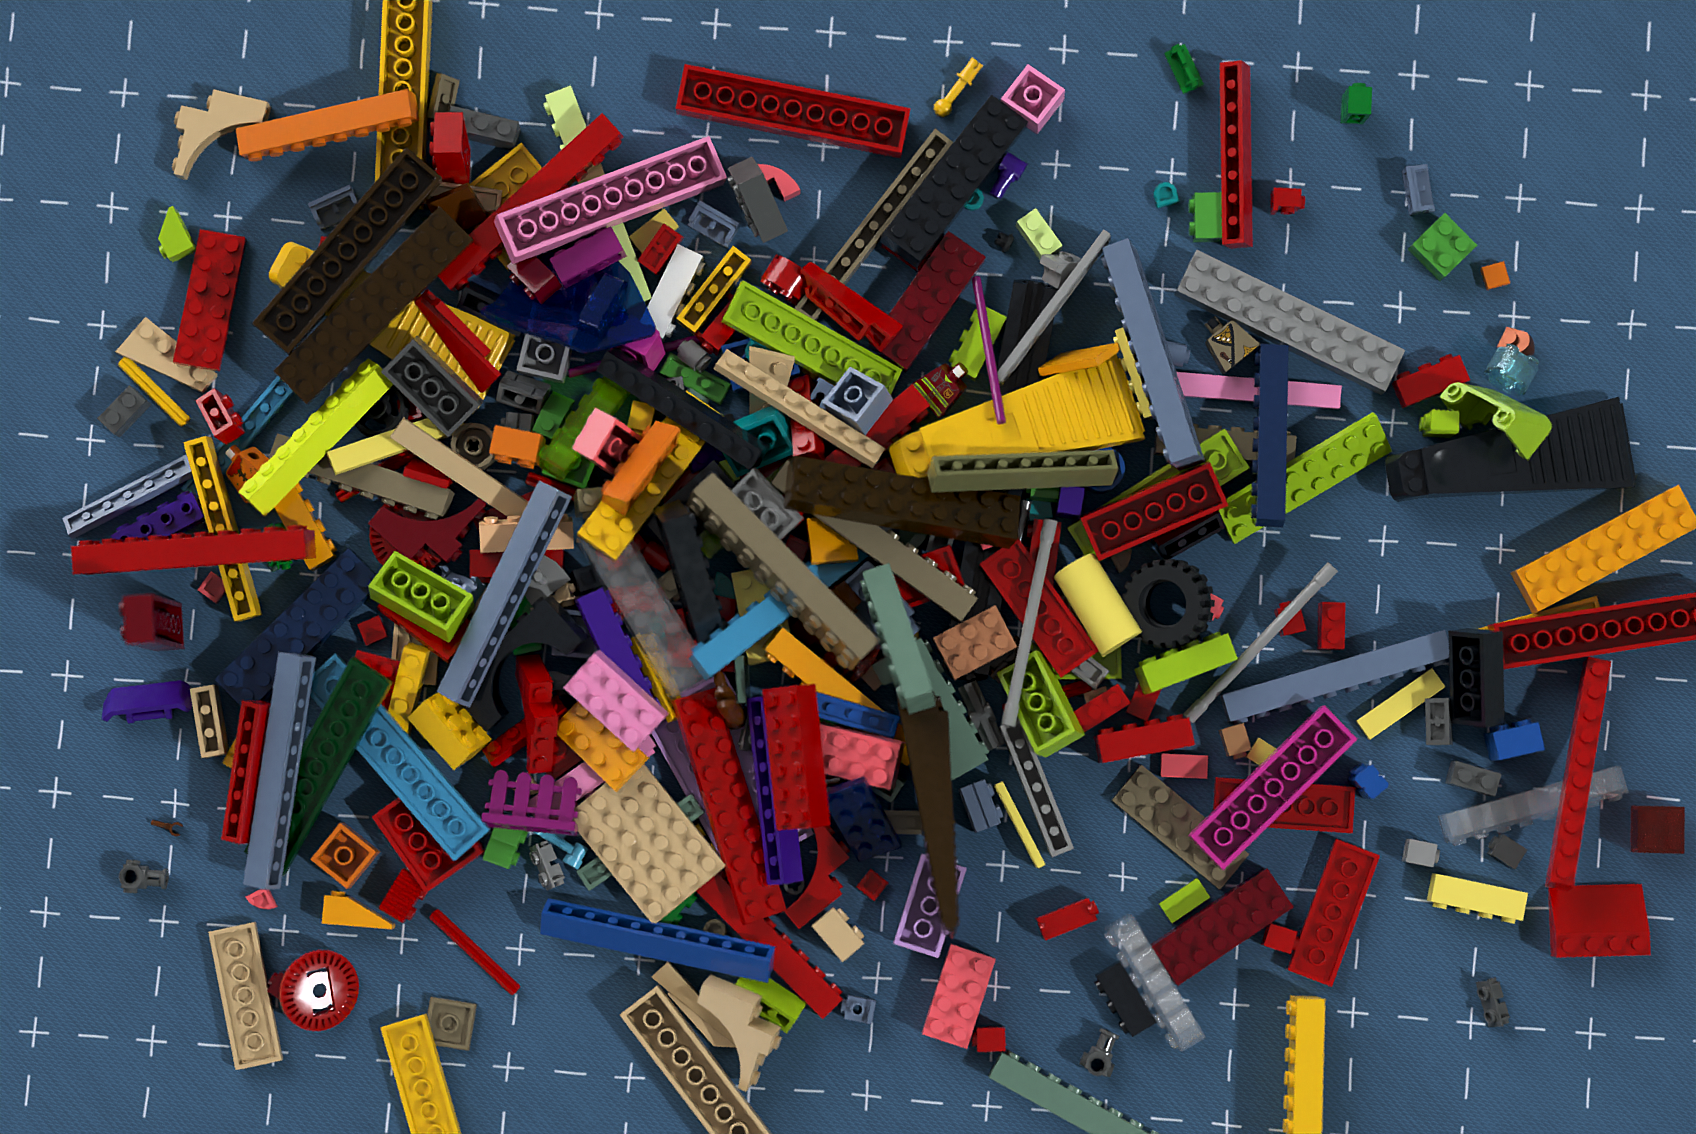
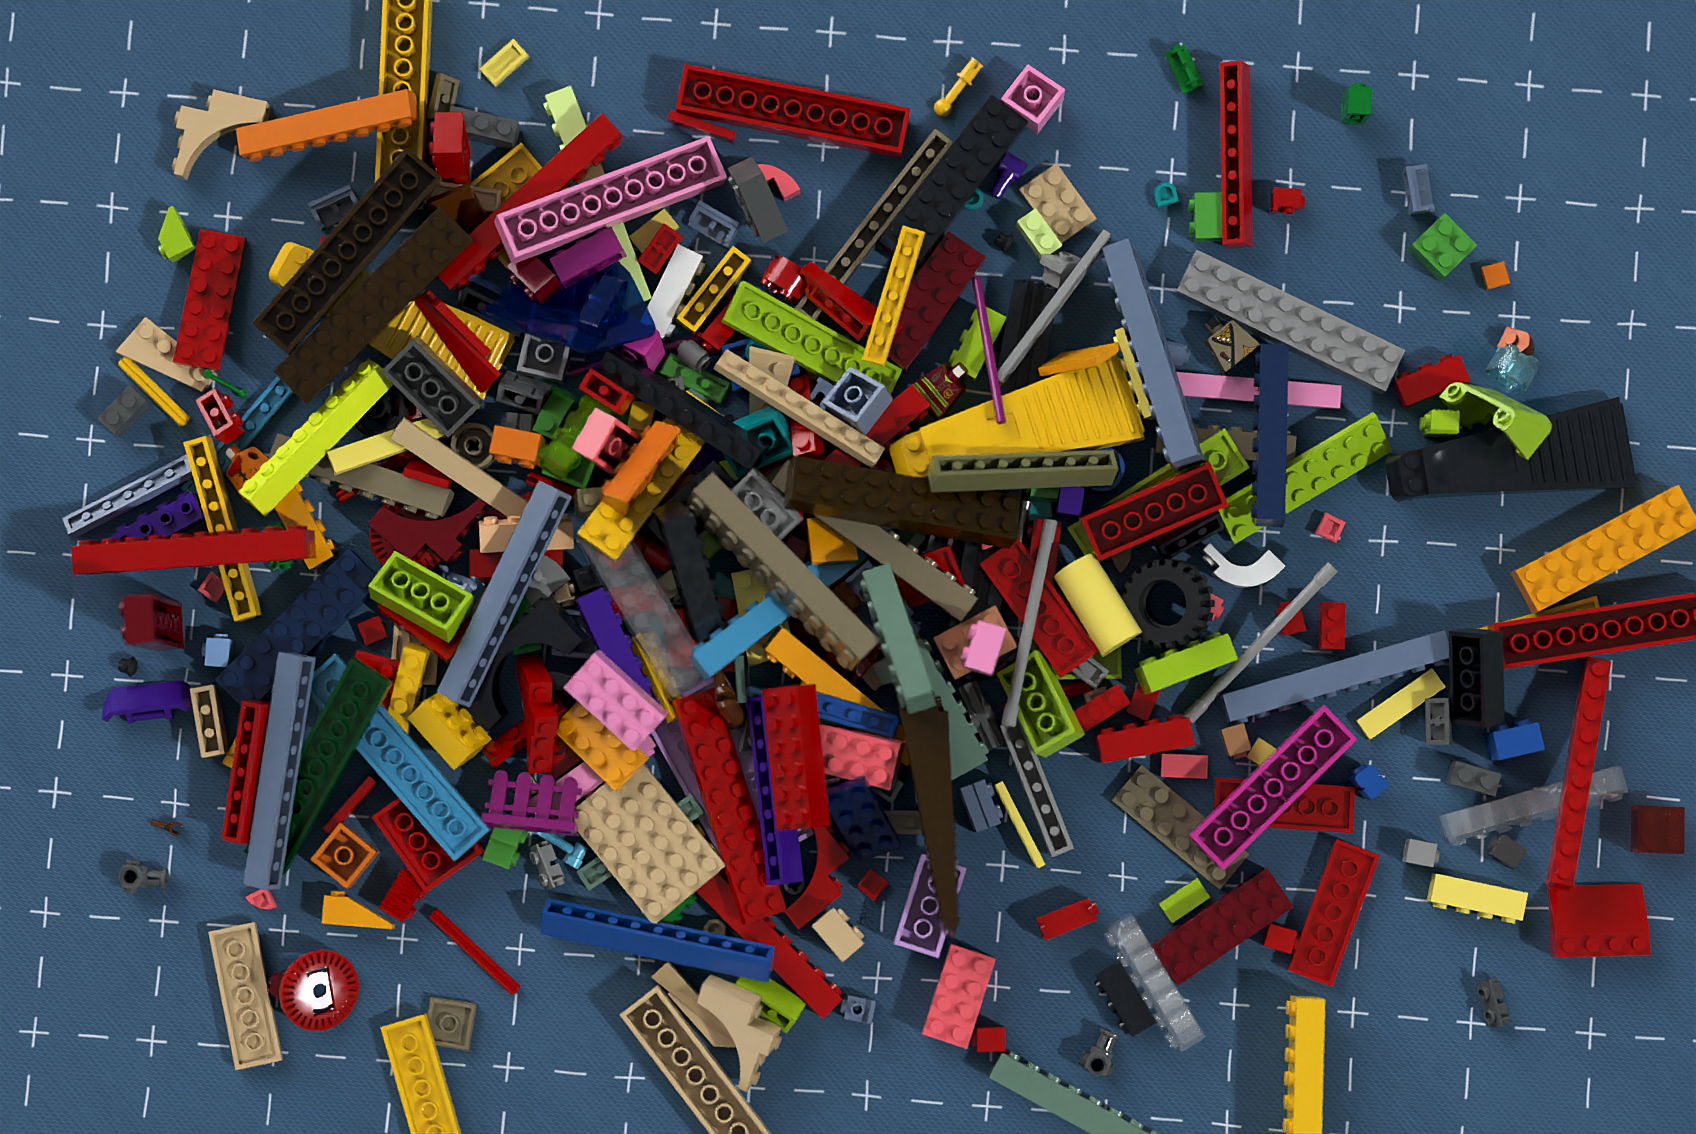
(128, 666): none -> black piece
(208, 374): none -> green hinge
(218, 651): none -> light blue brick
(351, 804): none -> red tile
(504, 63): none -> light yellow tile
(606, 391): none -> red brick
(702, 127): none -> red tile
(893, 296): none -> yellow tile
(983, 648): none -> bright pink brick
(1058, 203): none -> tan plate
(1242, 576): none -> white arch
(1330, 527): none -> coral tile

